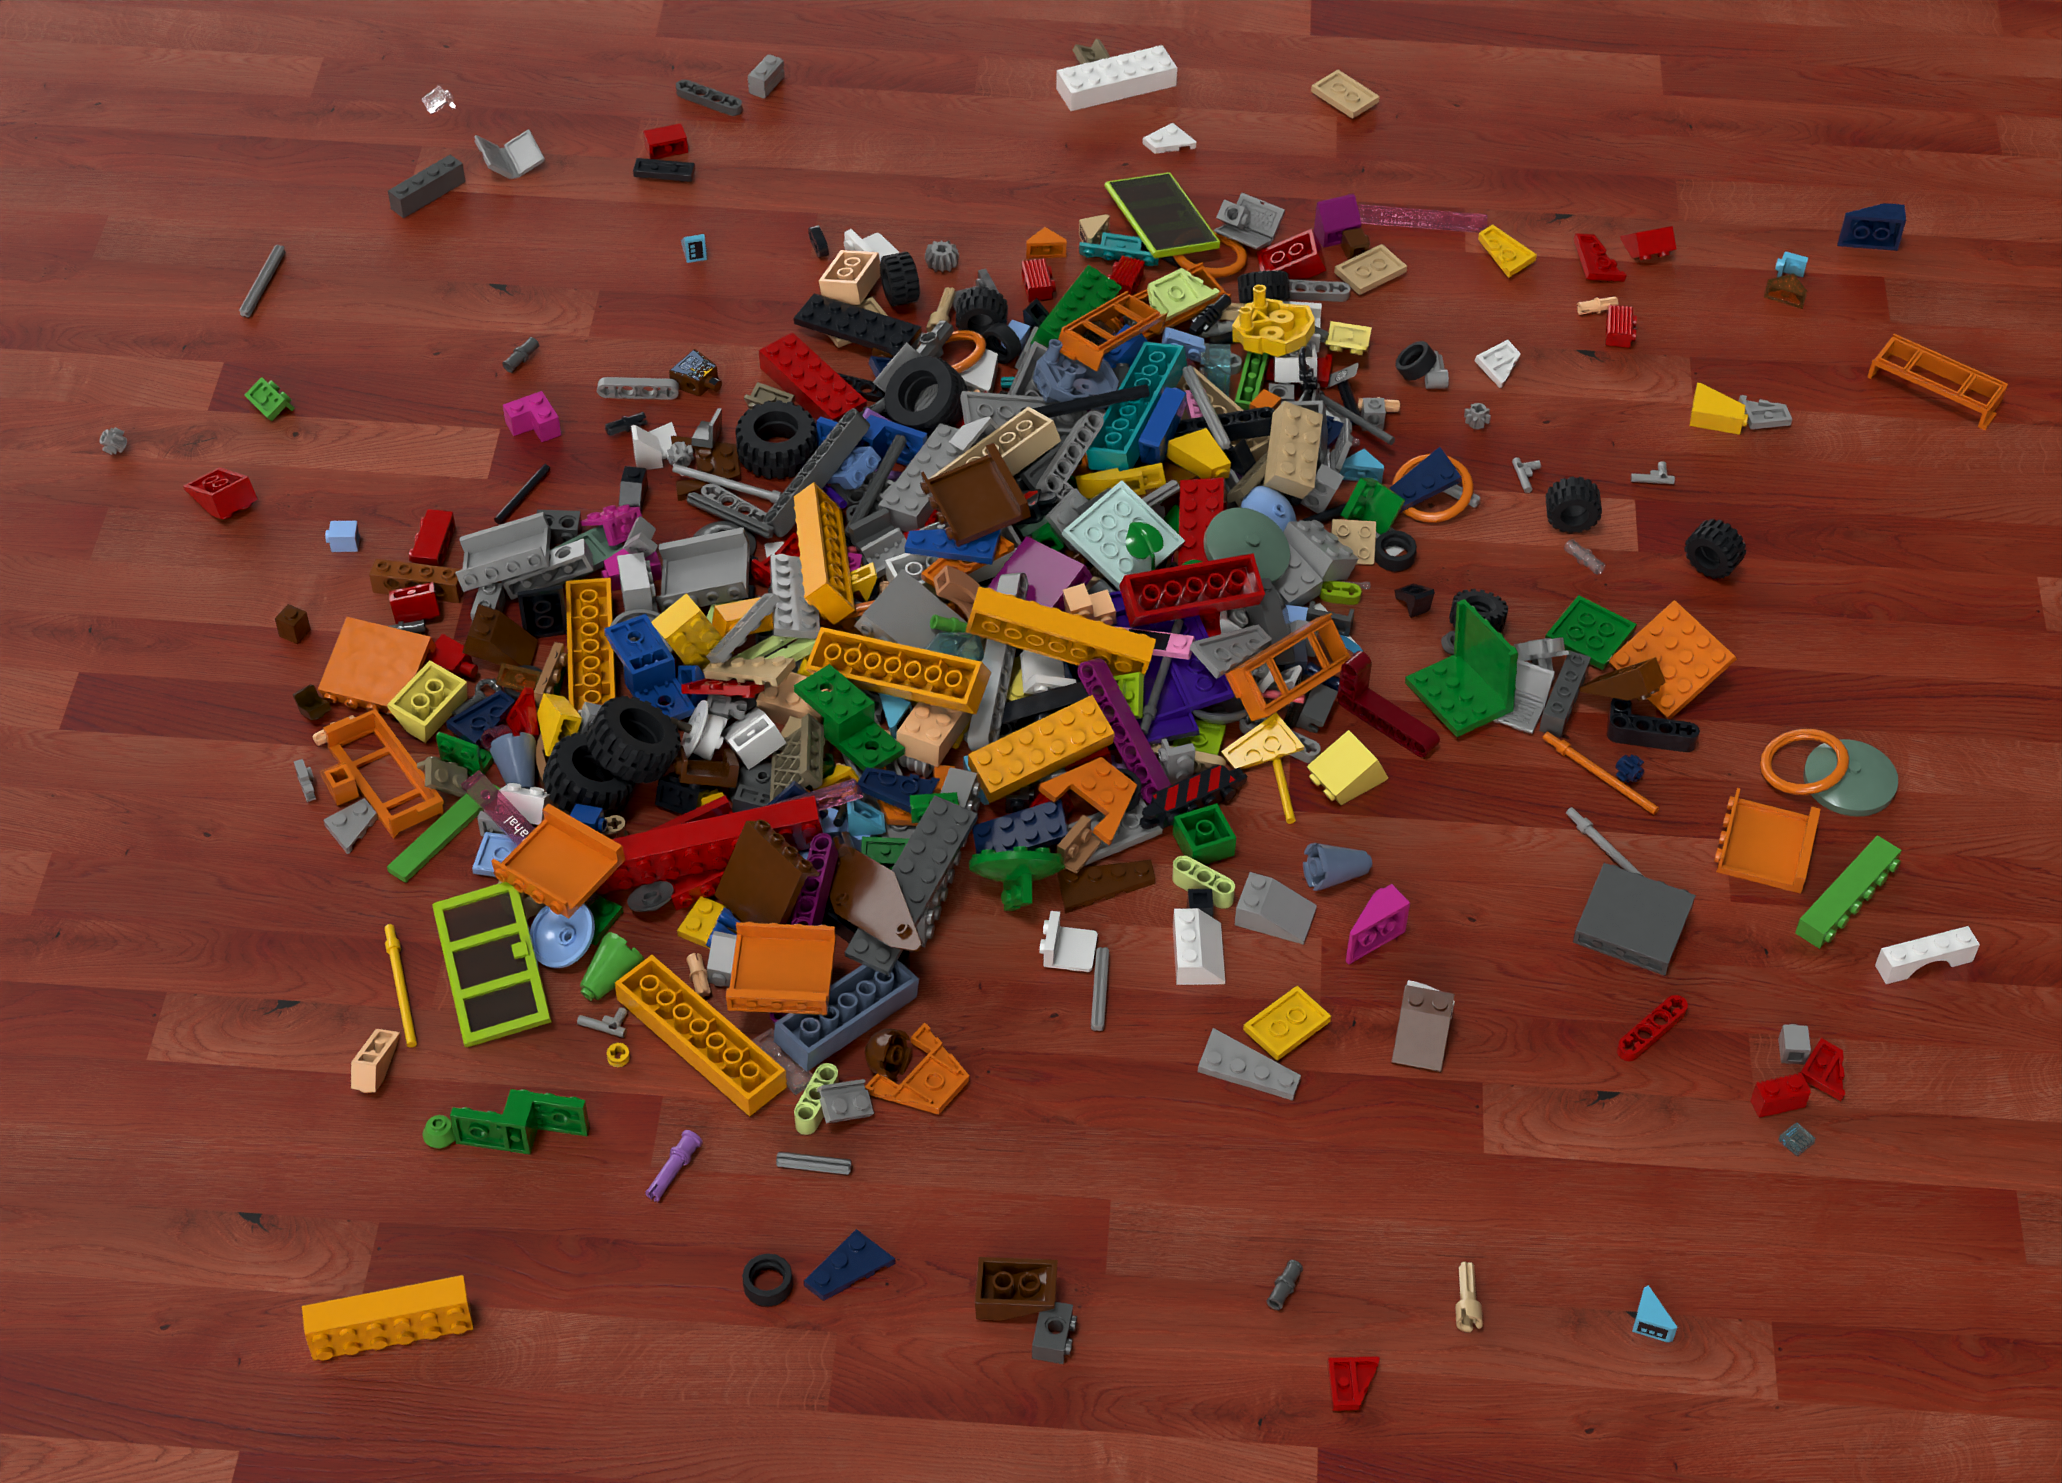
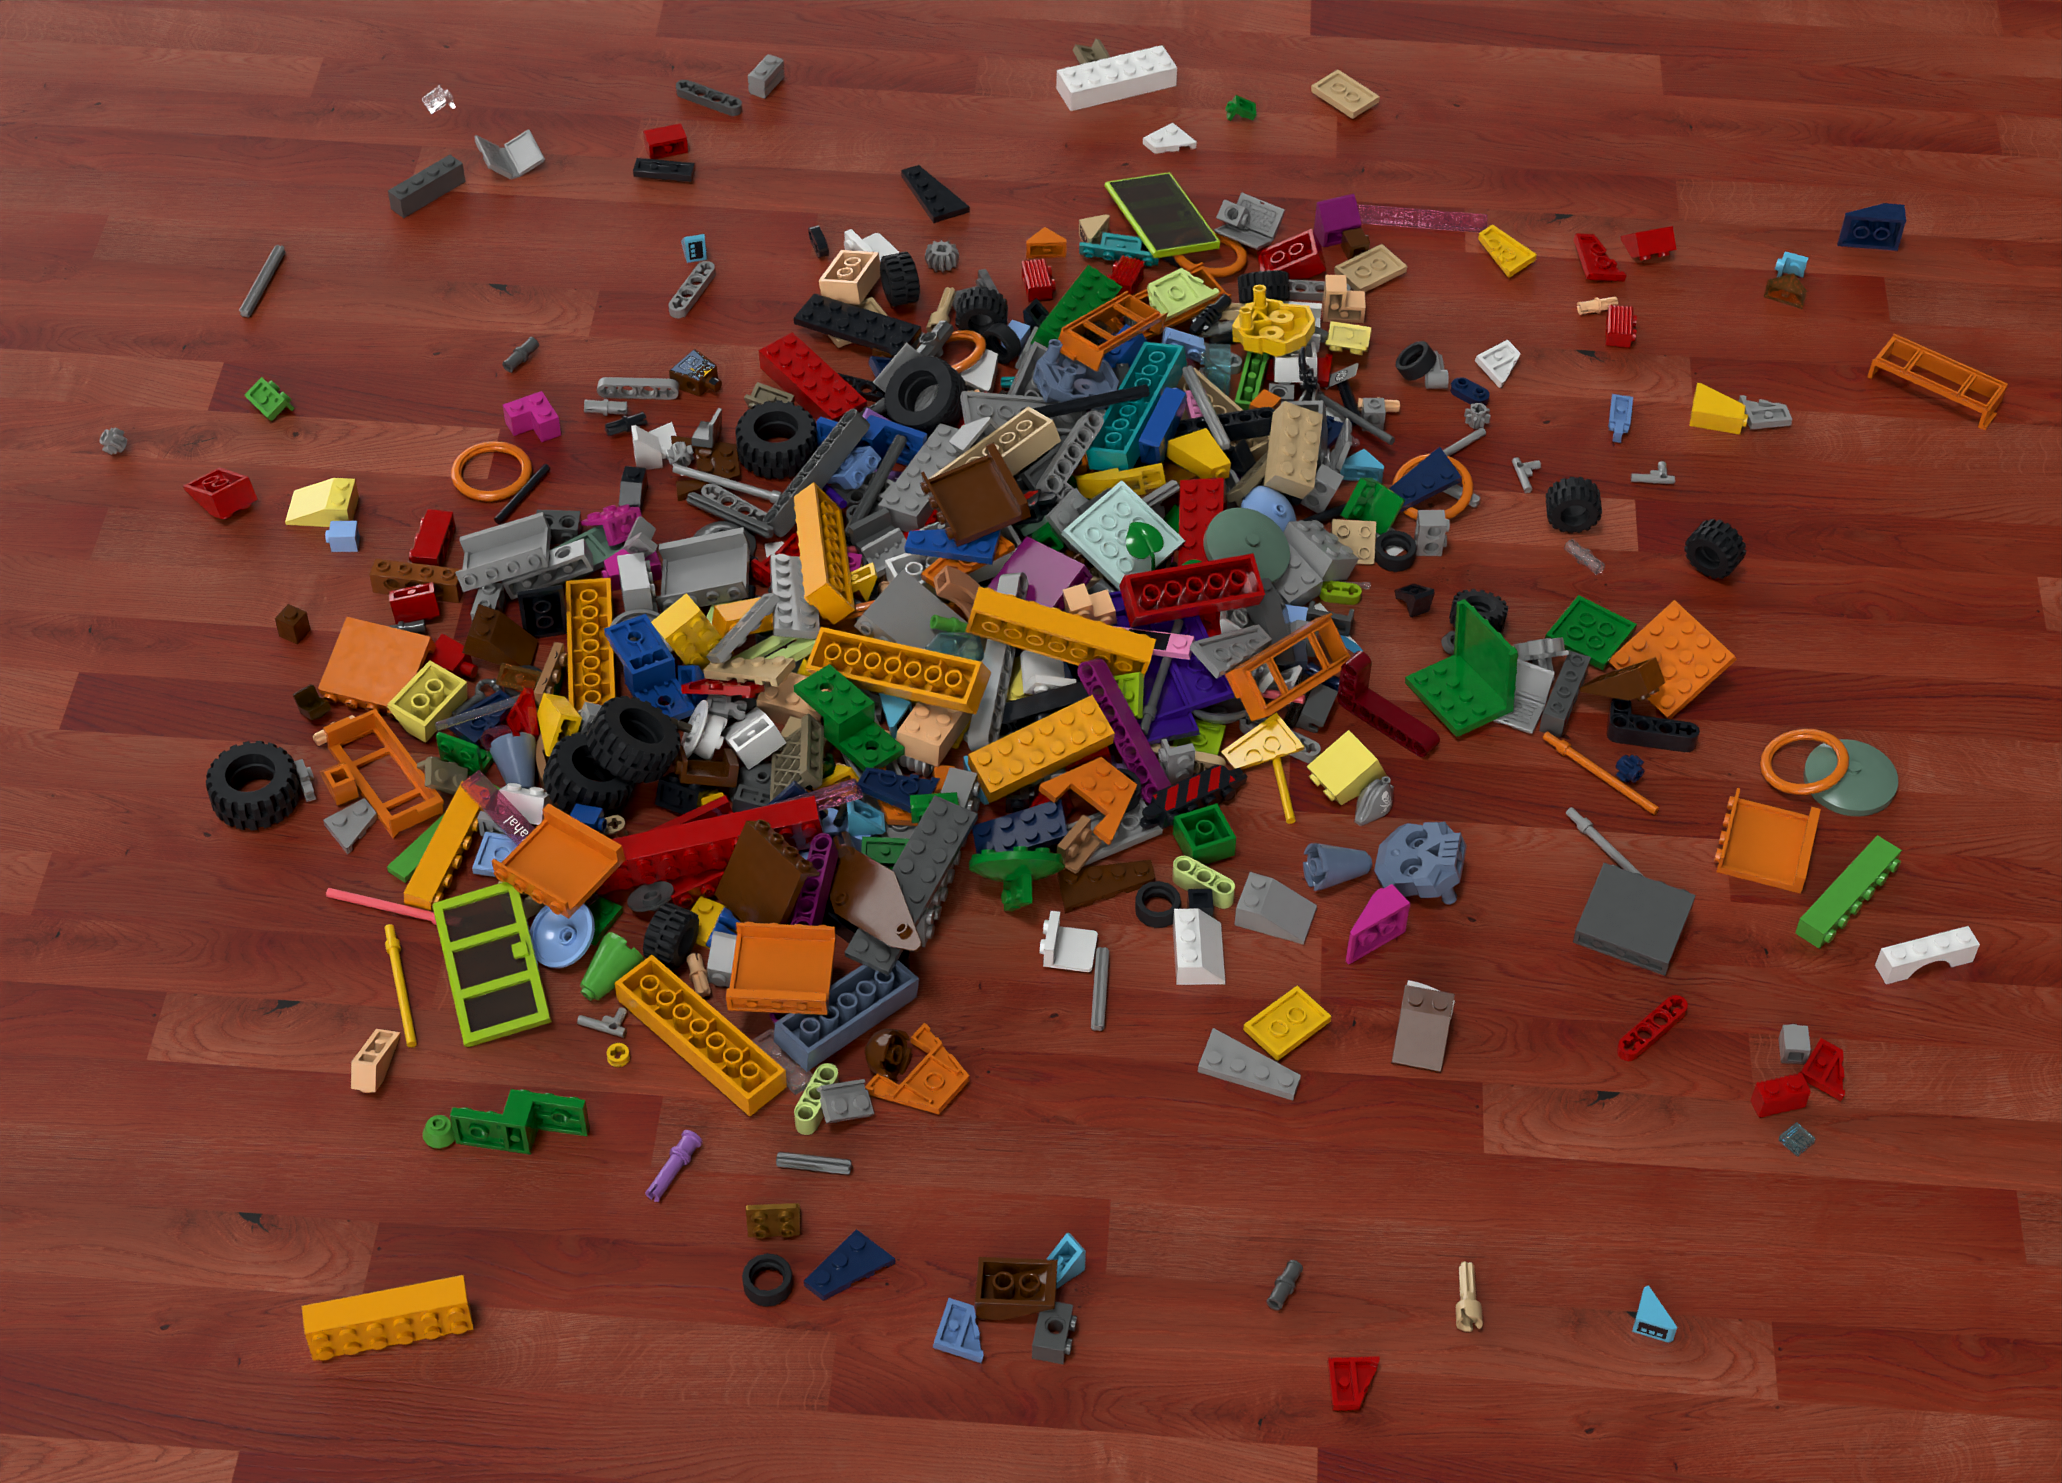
(257, 807): none -> black tyre
(323, 502): none -> light yellow slope
(381, 904): none -> coral bar
(443, 852): none -> light orange brick
(466, 455): none -> orange wedge
(476, 713): none -> clear bar
(605, 407): none -> light grey pin
(671, 935): none -> black tyre
(688, 288): none -> light grey beam
(773, 1220): none -> pearl gold bracket
(932, 195): none -> black wing
(959, 1331): none -> medium blue wing
(1070, 1259): none -> medium azure slope
(1157, 889): none -> black tyre
(1242, 107): none -> green bracket
(1341, 304): none -> light nougat brick
(1374, 801): none -> light grey hat
(1422, 860): none -> sand blue brick
(1430, 532): none -> light grey brick
(1465, 442): none -> light grey bar
(1469, 391): none -> dark blue plate
(1620, 415): none -> medium blue hinge

